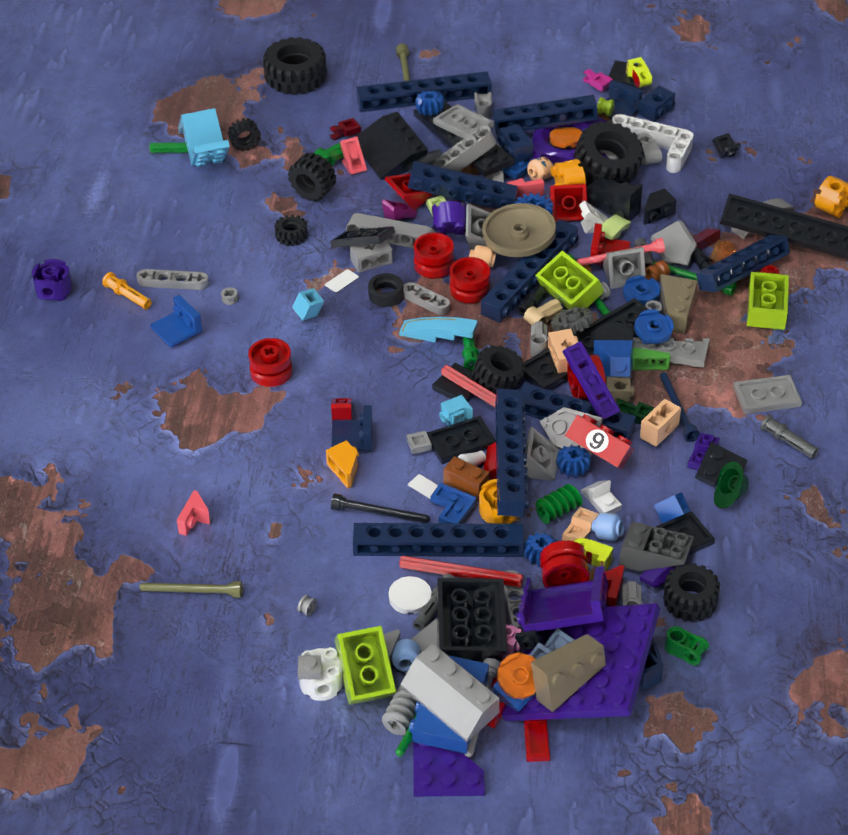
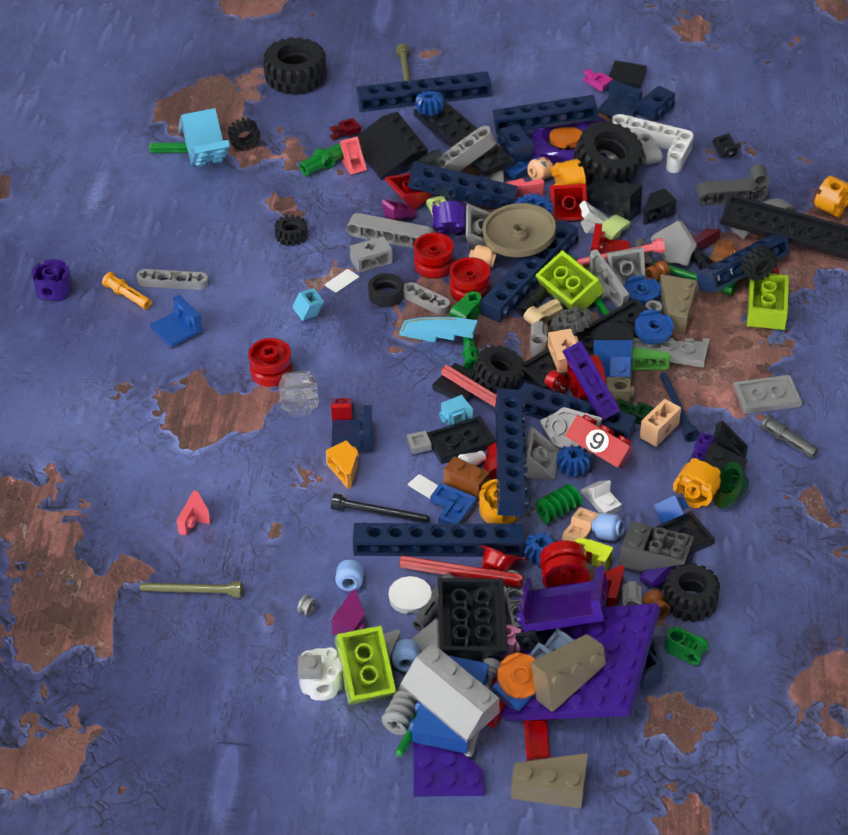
(229, 296): light grey bush -> none
(298, 393): none -> clear brick
(312, 176): black tyre -> none
(349, 575): none -> light blue head
(349, 615): none -> magenta slope
(362, 236): black tile -> none
(461, 121): light grey tile -> none
(467, 307): none -> green piece
(483, 104): light grey piece -> none
(497, 560): none -> red piece
(551, 780): none -> dark tan wedge
(556, 382): none -> red beam
(604, 273): none -> light grey wing
(605, 106): lime wheel -> none
(640, 74): neon yellow leg -> none
(656, 596): none -> dark orange wheel
(698, 483): none -> light orange brick
(729, 439): none -> black slope
(753, 188): none -> dark grey beam
(759, 263): none -> black tyre

